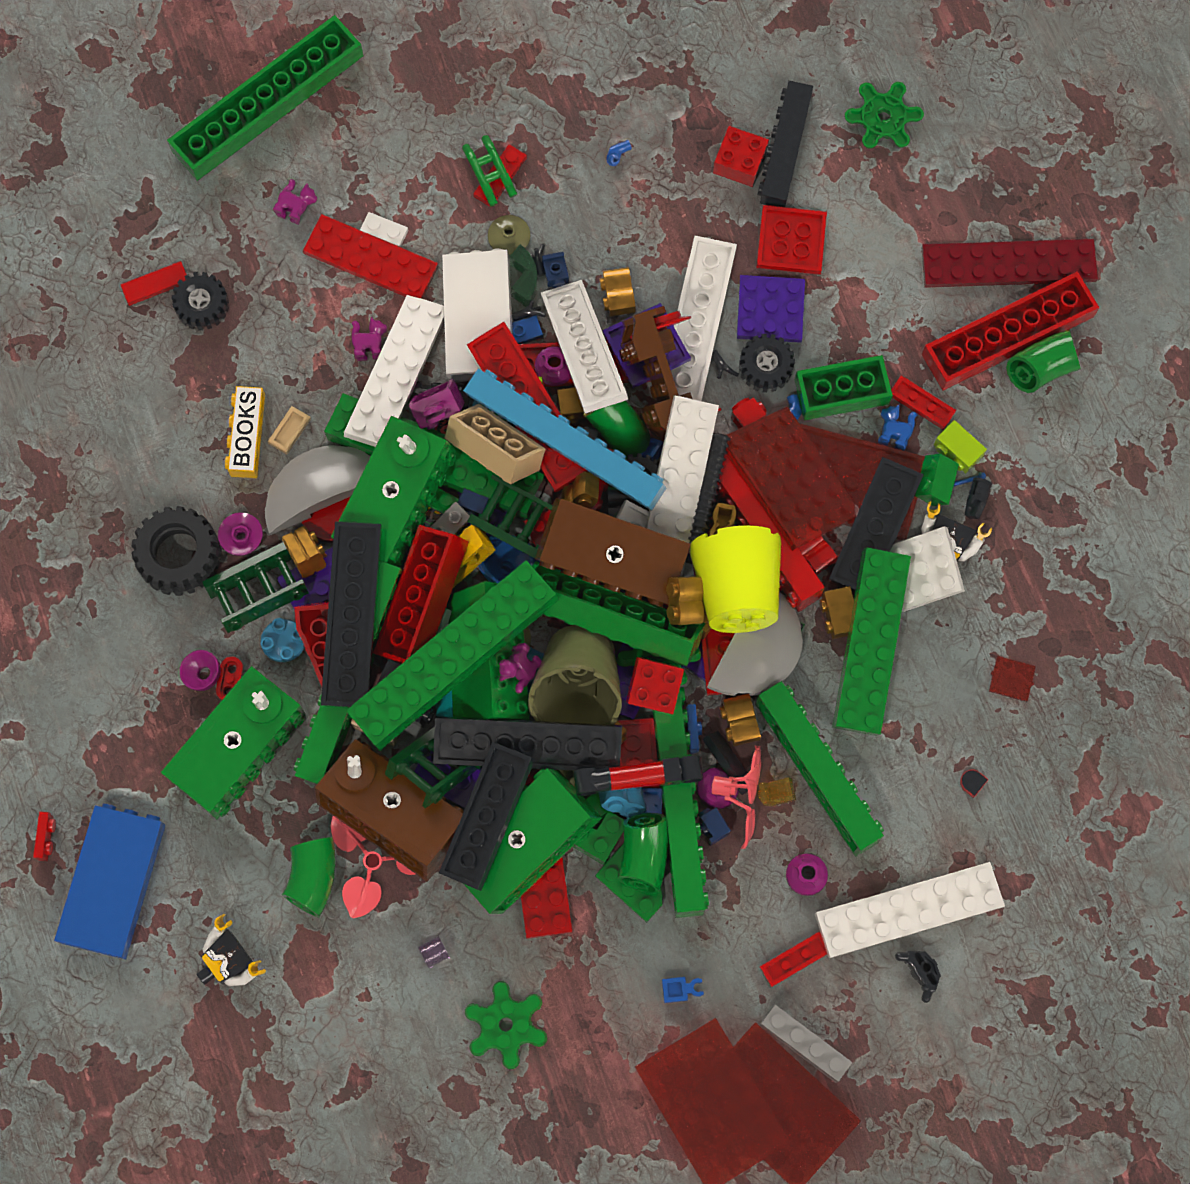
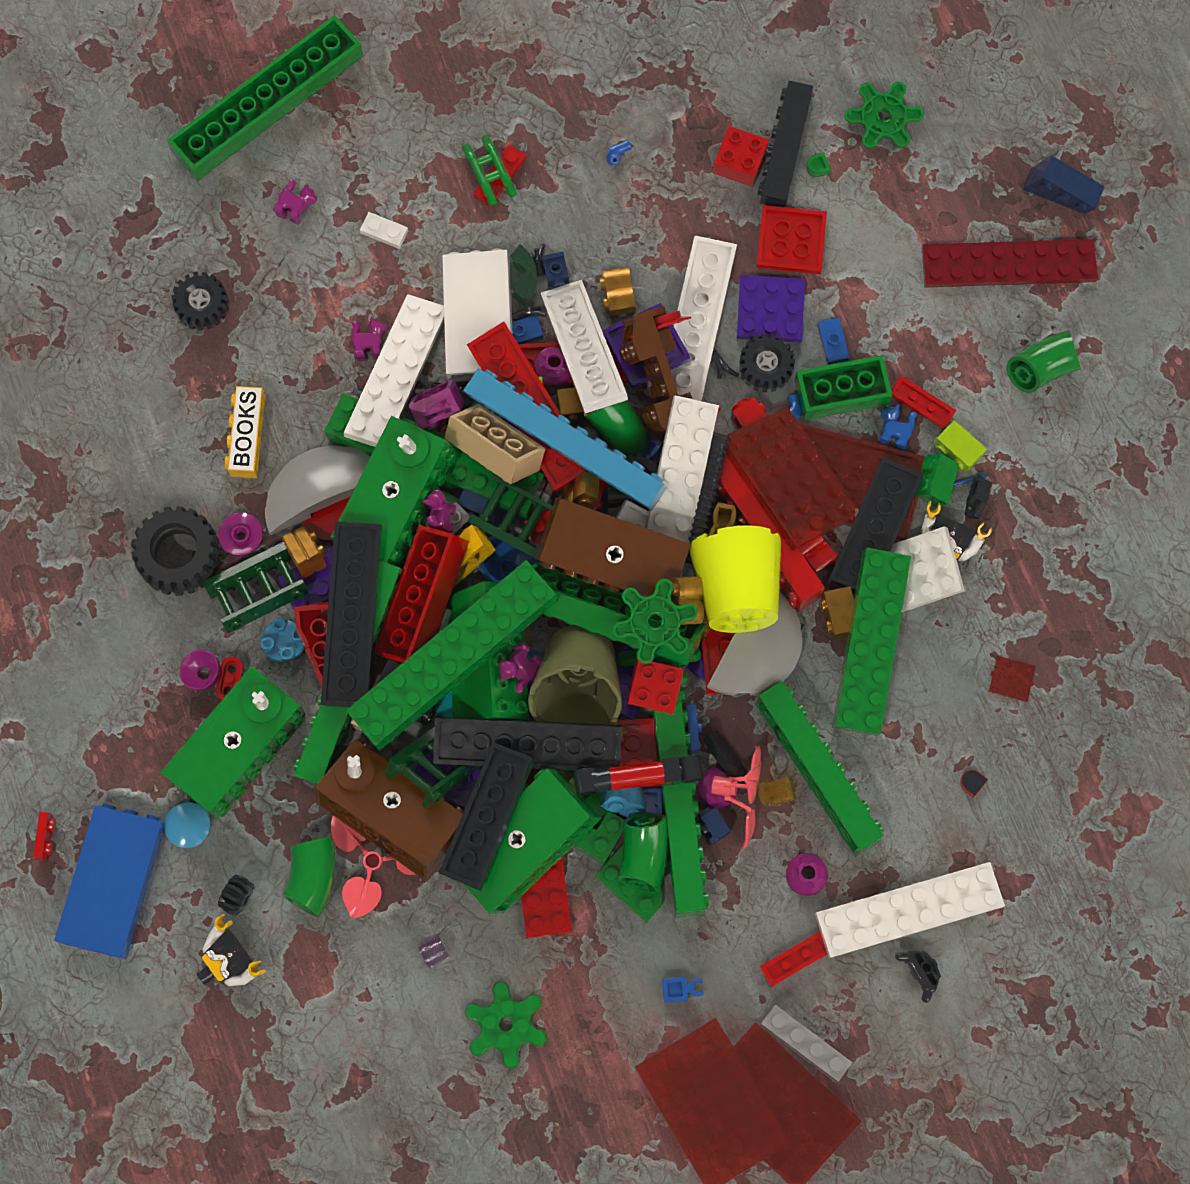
(153, 283): red tile -> none
(187, 825): none -> dark azure dish
(235, 895): none -> black gear
(289, 430): tan tile -> none
(370, 258): red plate -> none
(440, 511): none -> magenta animal
(499, 239): olive dish -> none
(643, 609): none -> green plate
(740, 719): pearl gold brick -> none
(818, 165): none -> green tile
(833, 341): none -> blue plate
(1009, 330): red brick -> none
(1063, 185): none -> dark blue wedge

